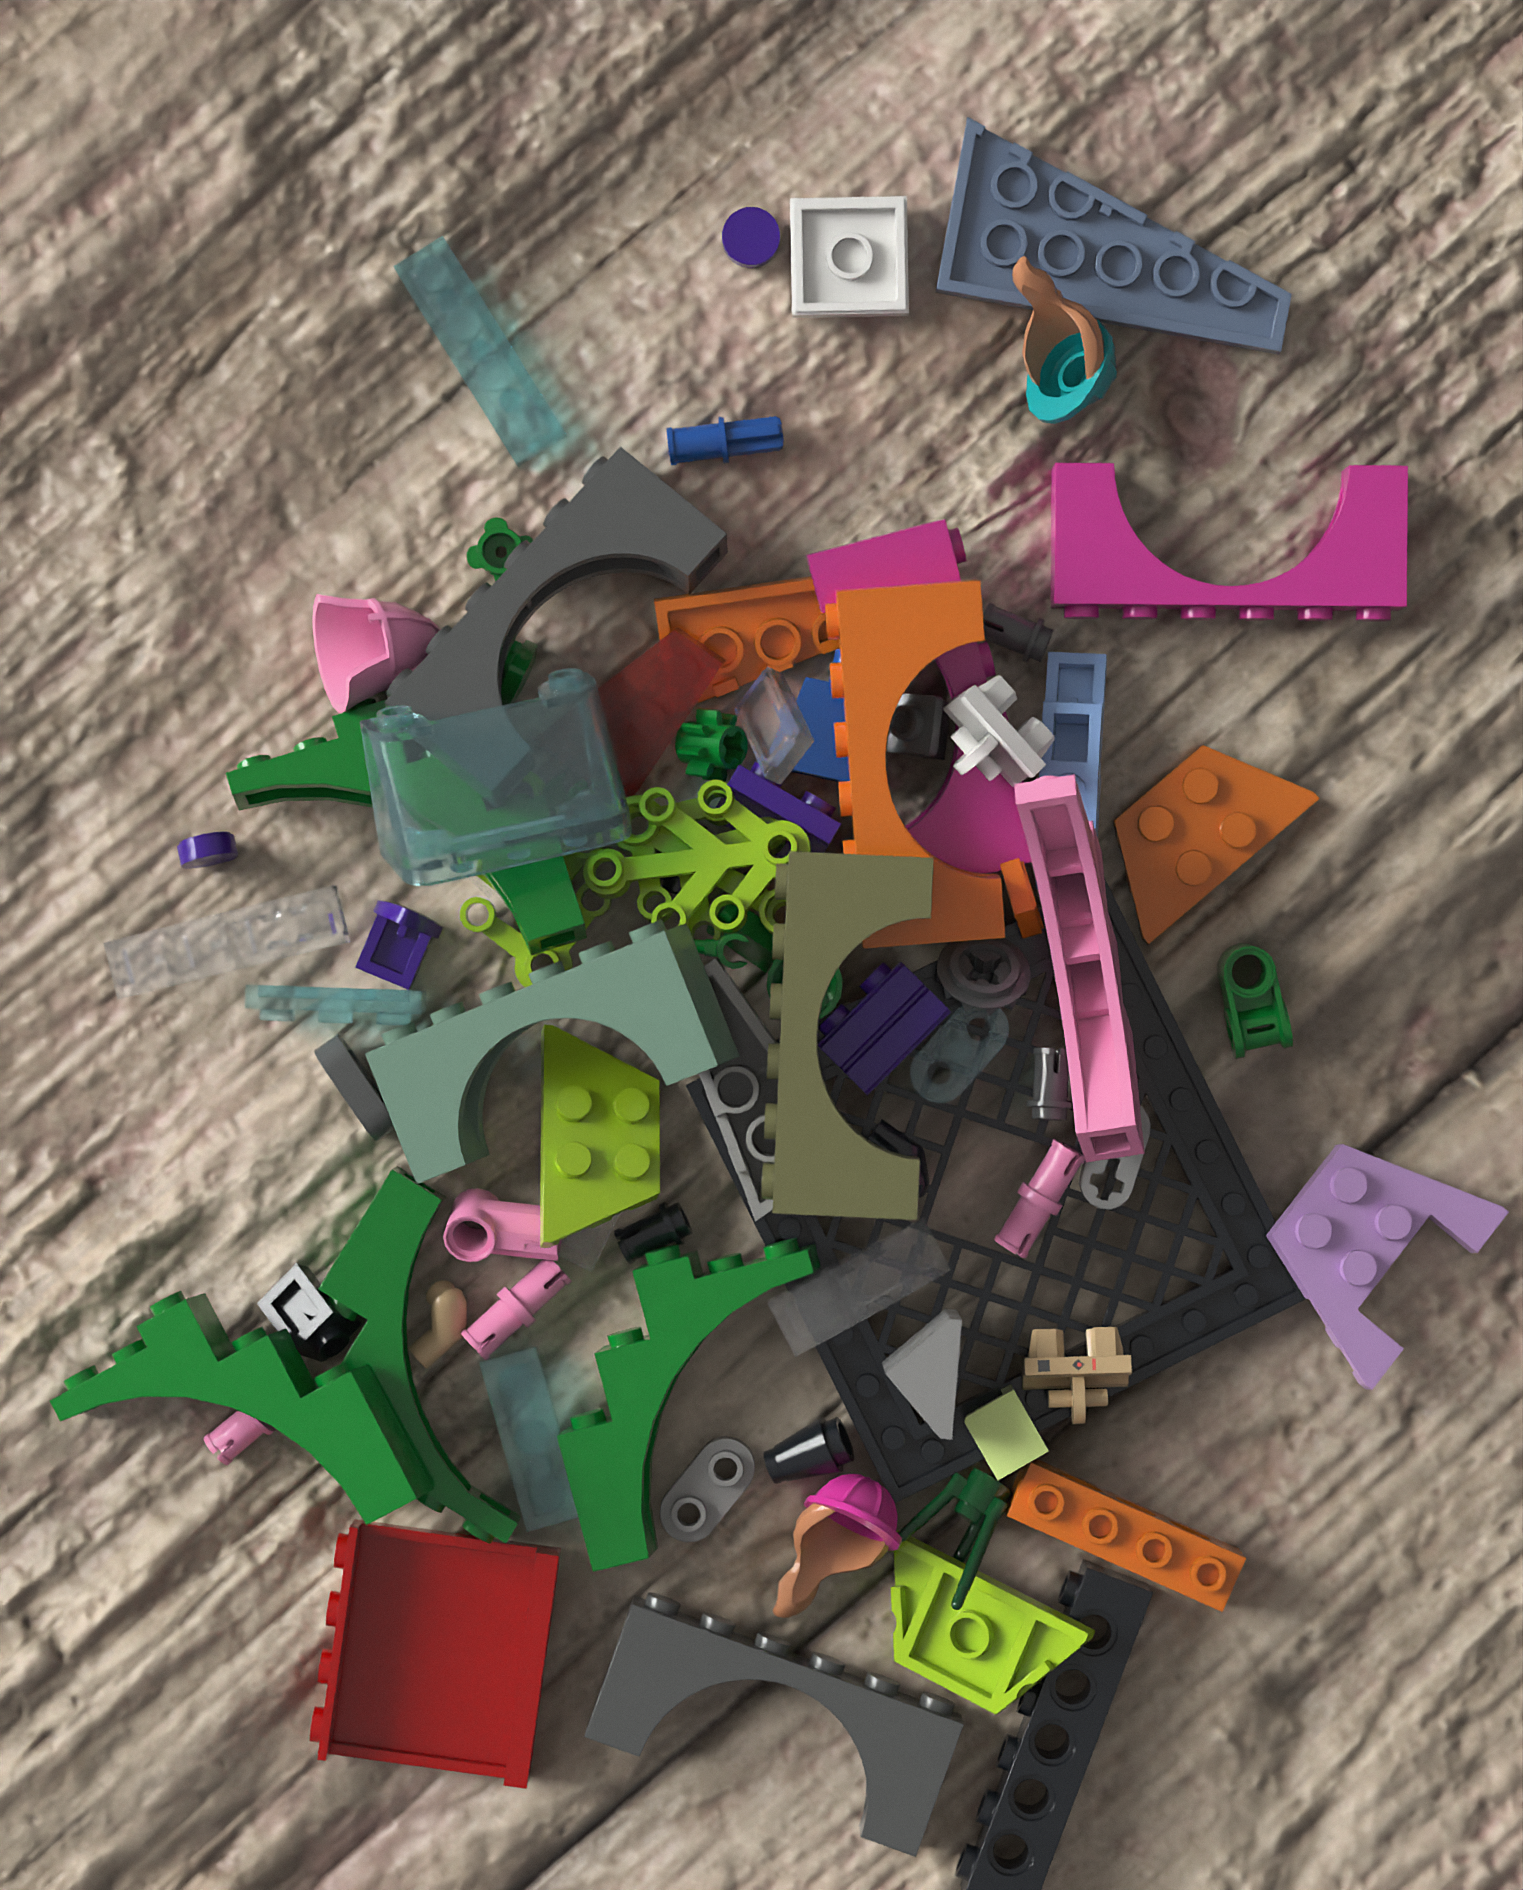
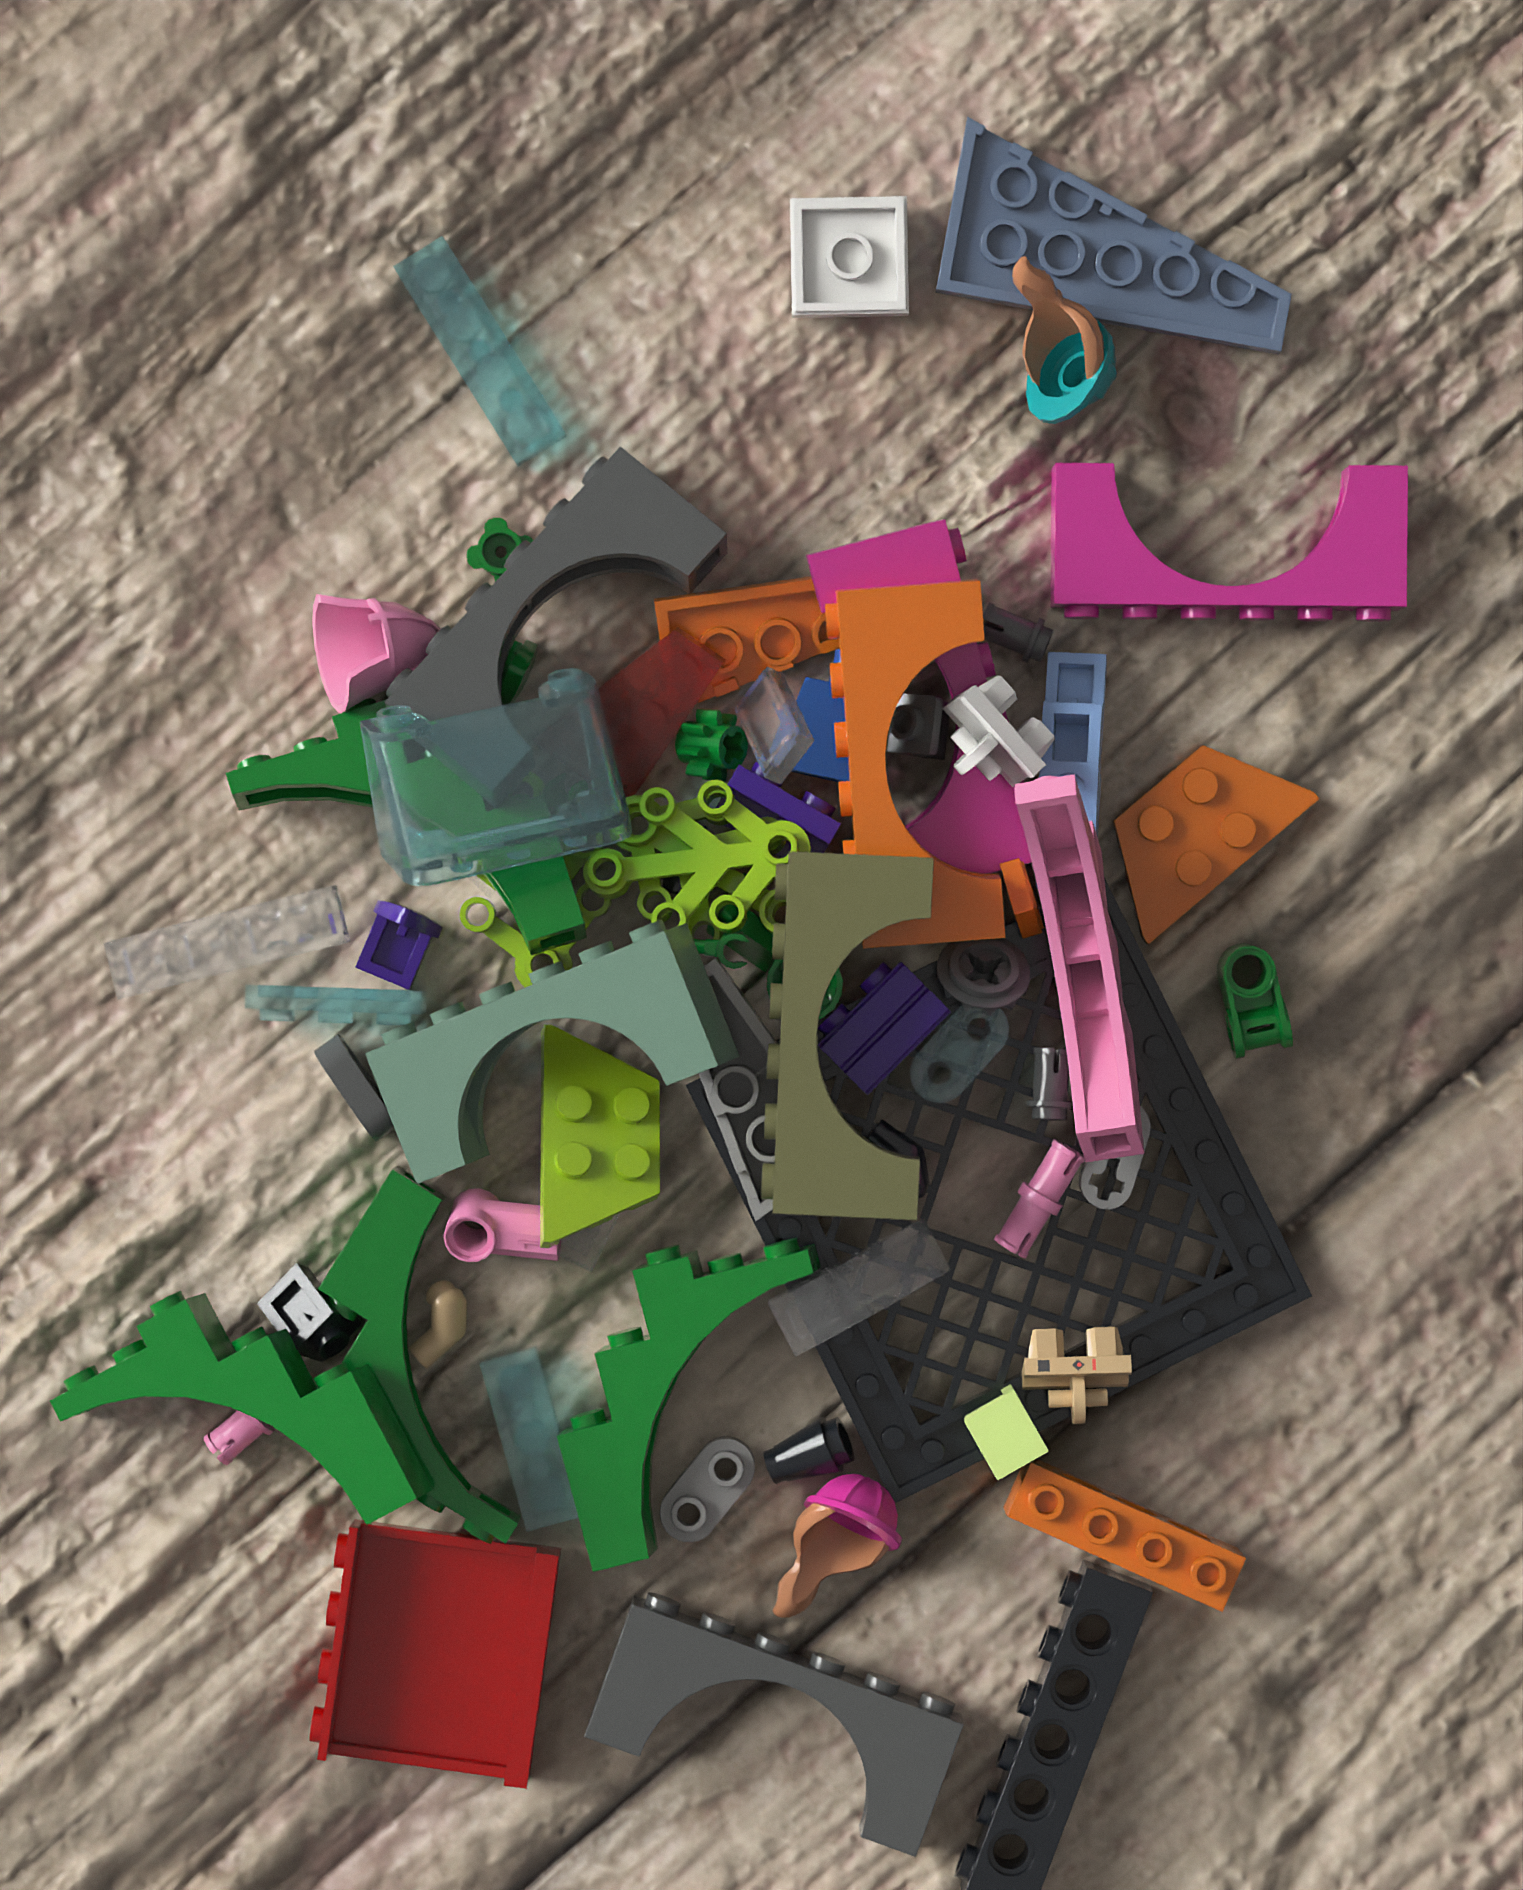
(207, 850): dark purple tile -> none
(516, 1307): bright pink pin -> none
(653, 1232): black pin -> none
(724, 439): blue axle -> none
(751, 237): dark purple tile -> none
(928, 1370): light grey slope -> none
(982, 1505): dark green plant -> none
(988, 1647): lime wing -> none
(1351, 1230): lavender wing -> none

